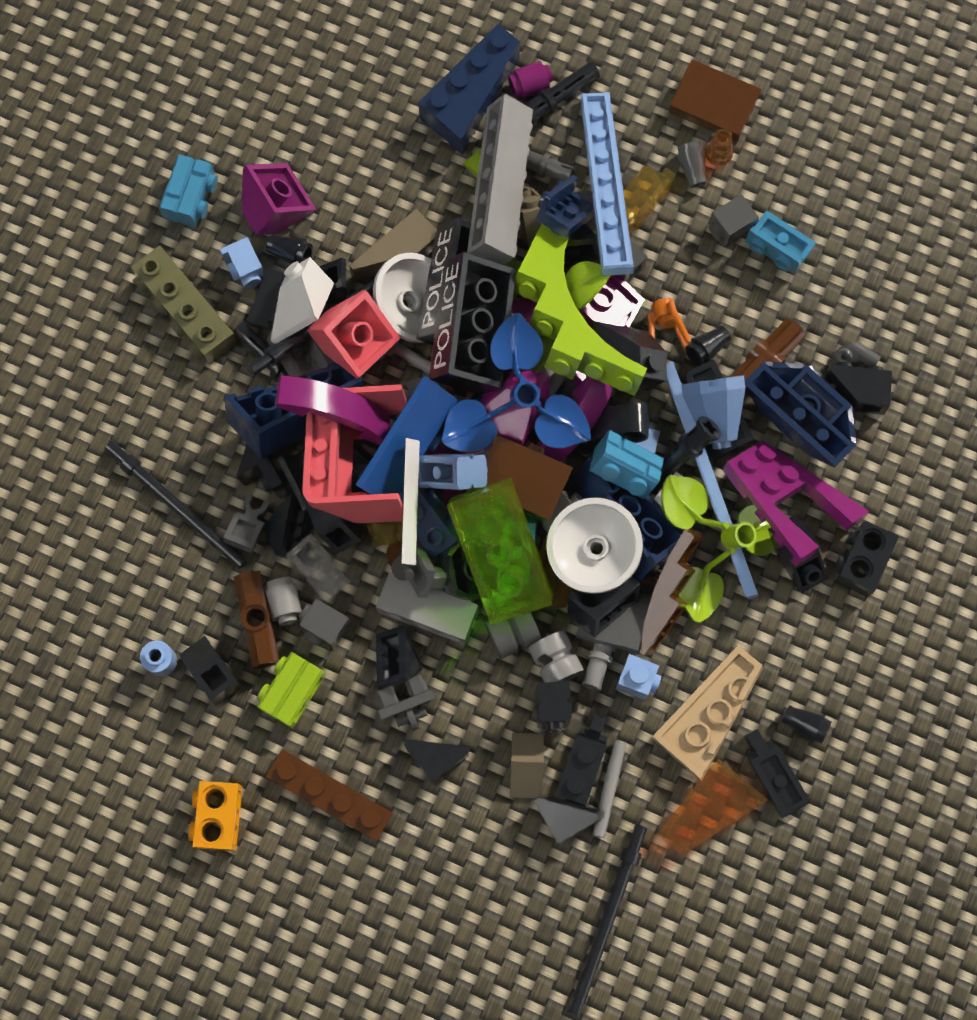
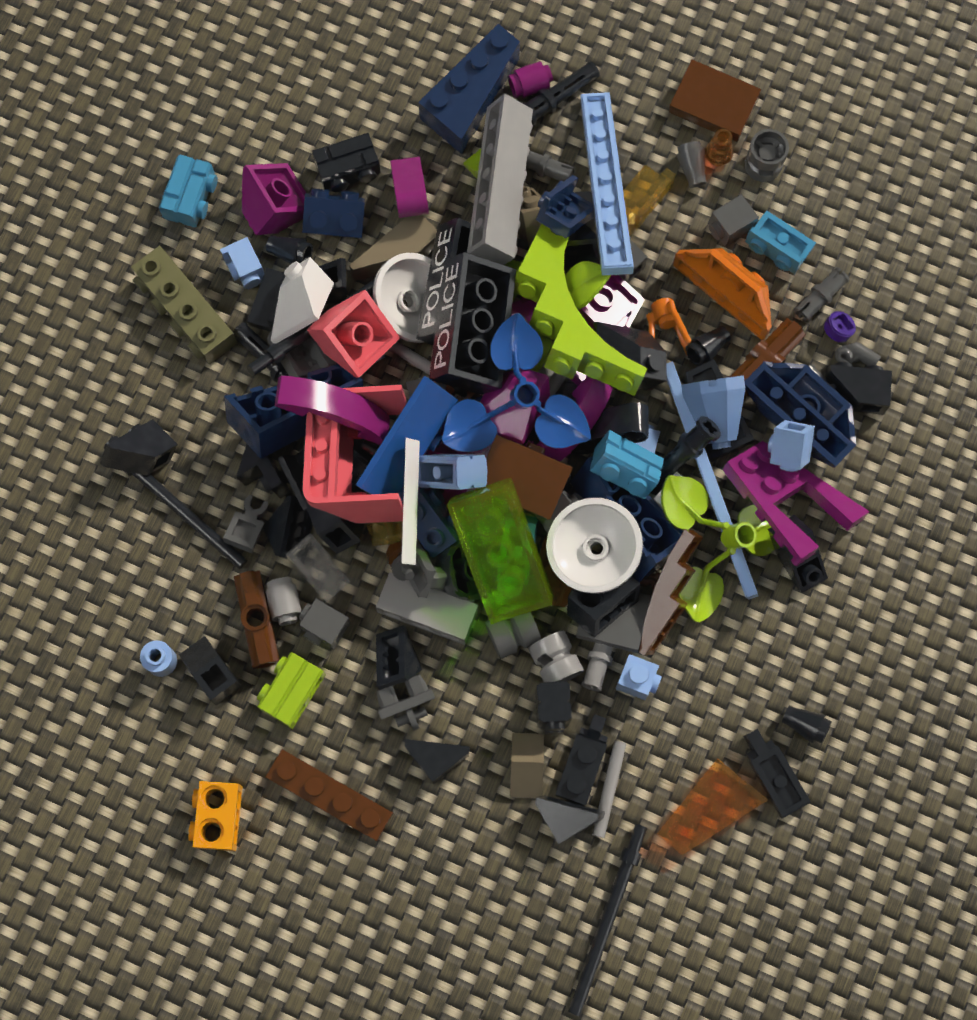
(140, 450): none -> black slope
(333, 213): none -> dark blue bracket
(347, 163): none -> black brick
(409, 187): none -> magenta beam
(707, 715): tan wing -> none
(729, 285): none -> orange wedge
(766, 155): none -> dark grey wheel
(791, 445): none -> light blue brick
(821, 294): none -> dark grey pin
(839, 326): none -> dark purple tile
(871, 561): black brick -> none

